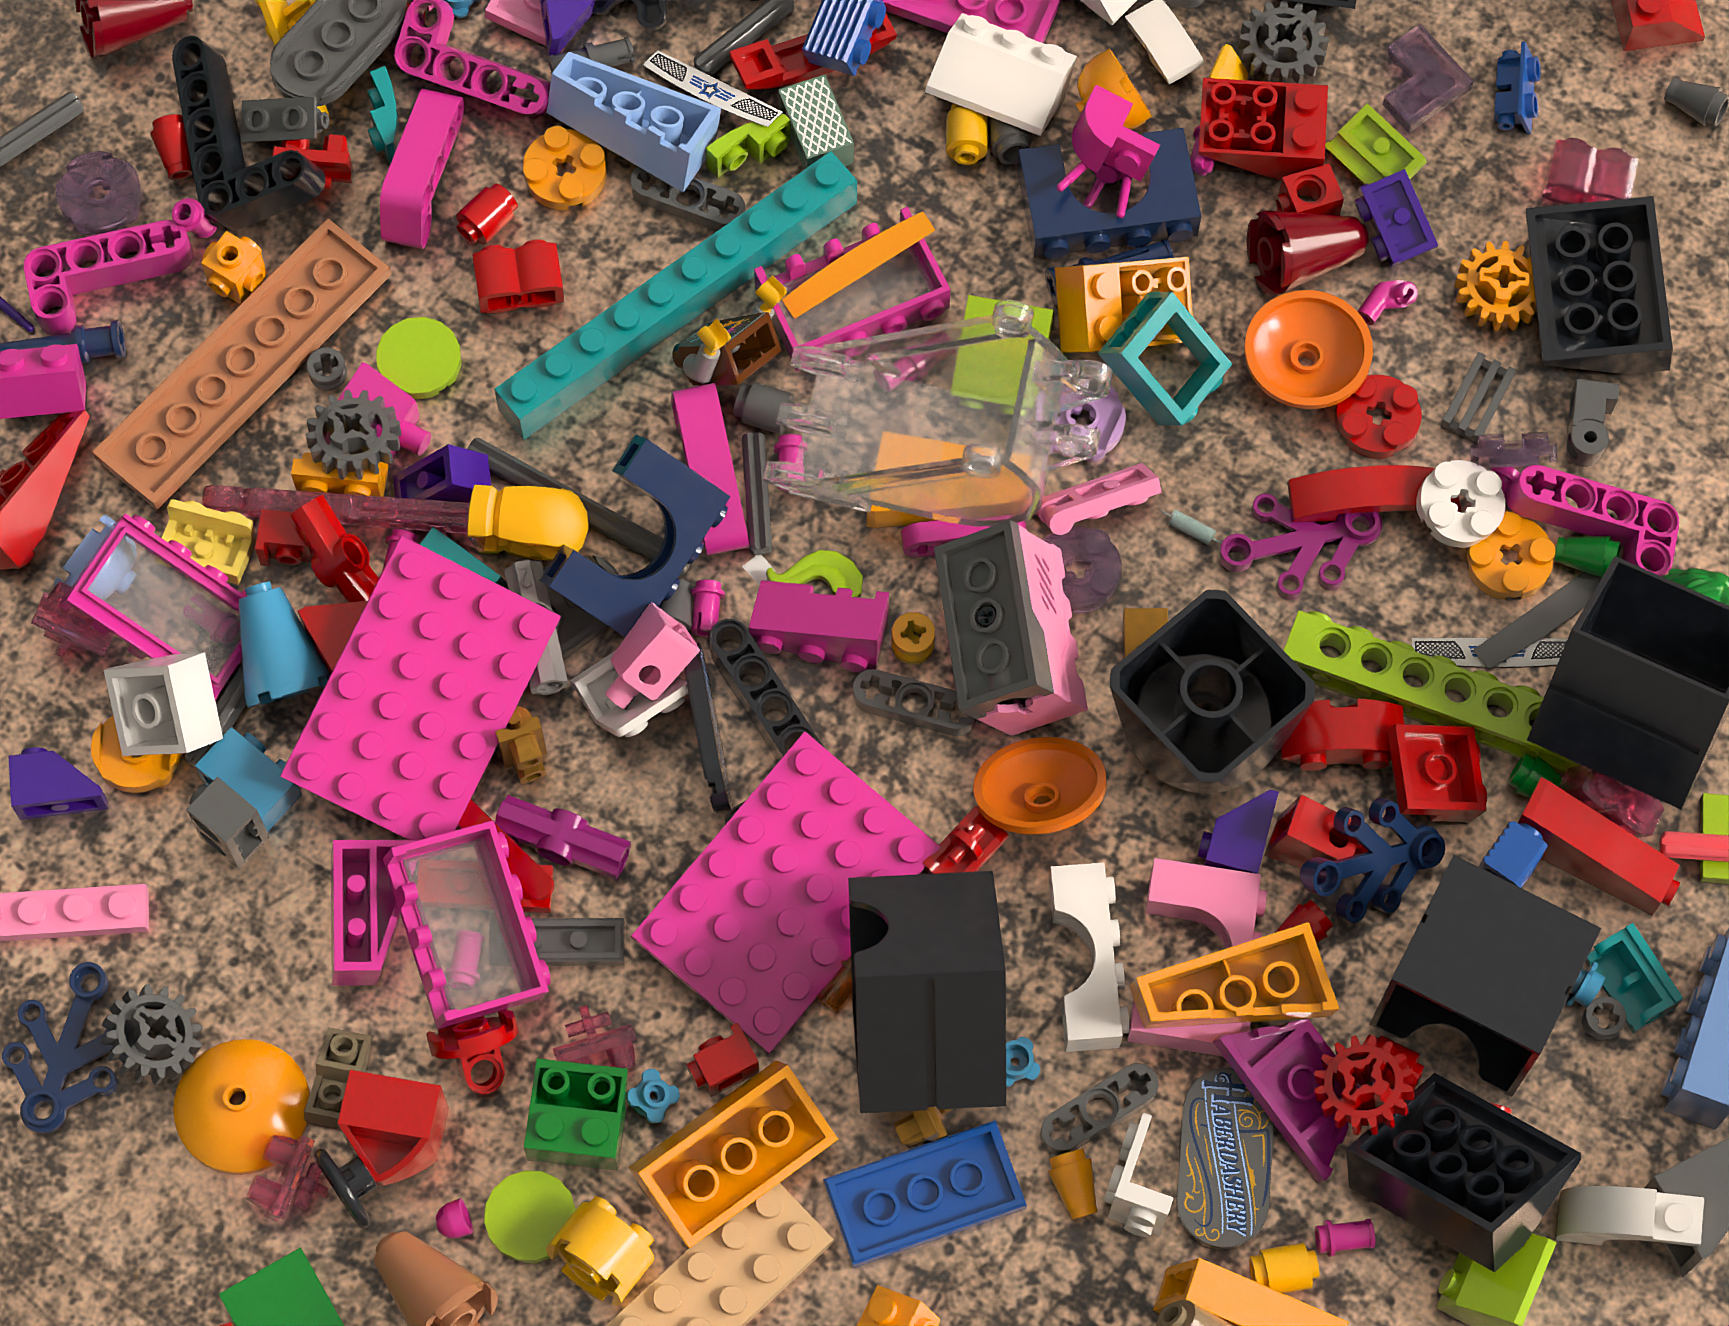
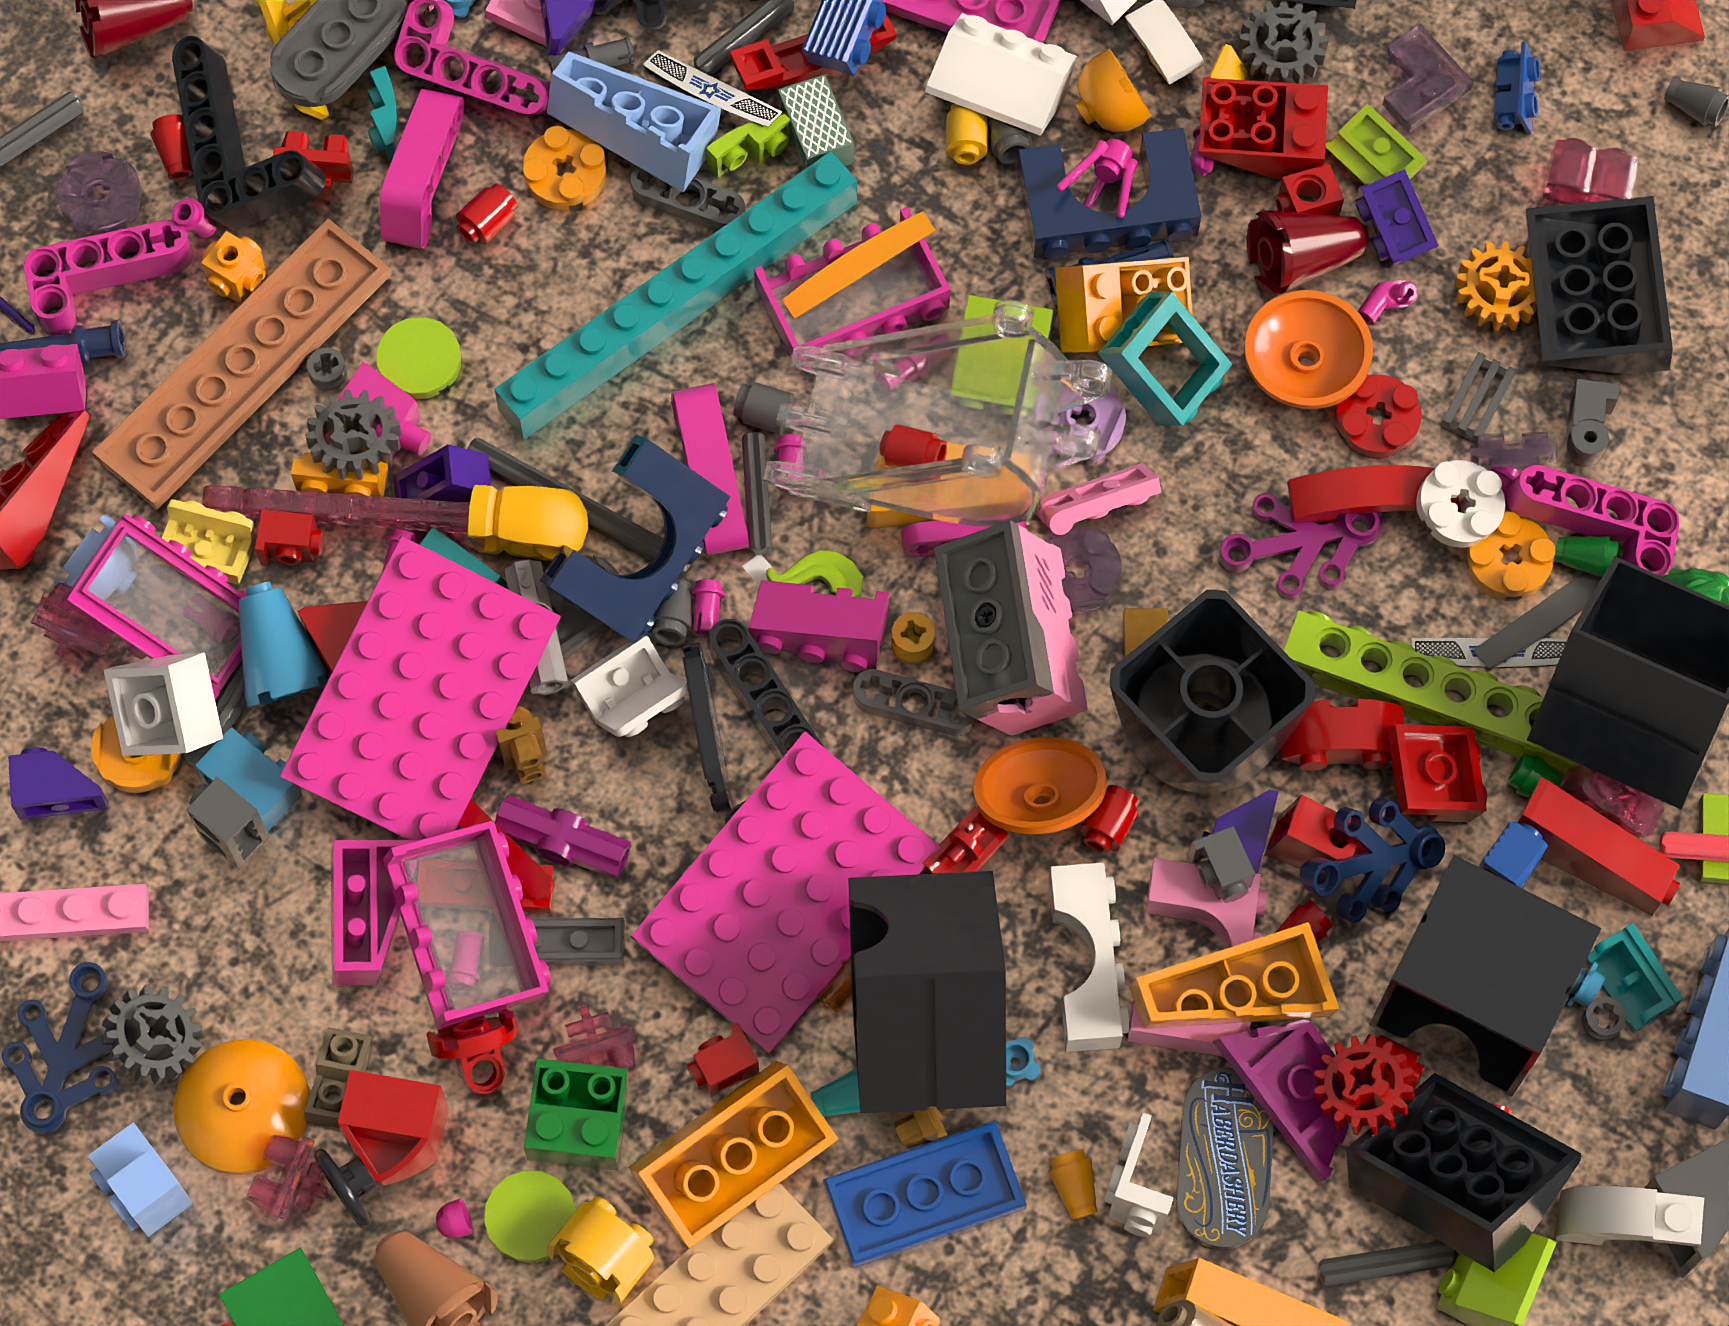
(142, 1183): none -> light blue brick
(281, 119): dark grey hinge -> none
(338, 557): red piece -> none
(518, 277): red brick -> none
(642, 1103): dark azure plate -> none
(650, 657): bright pink torso -> none
(733, 347): torso -> none
(838, 1096): none -> teal cone
(911, 446): none -> red brick
(1103, 138): dark pink brick -> none
(1111, 820): none -> red brick
(1121, 1082): dark grey beam -> none
(1191, 527): light aqua piece -> none
(1223, 864): none -> dark grey brick
(1285, 1268): yellow brick -> none
(1344, 1236): dark pink pin -> none
(1385, 1263): none -> dark grey axle

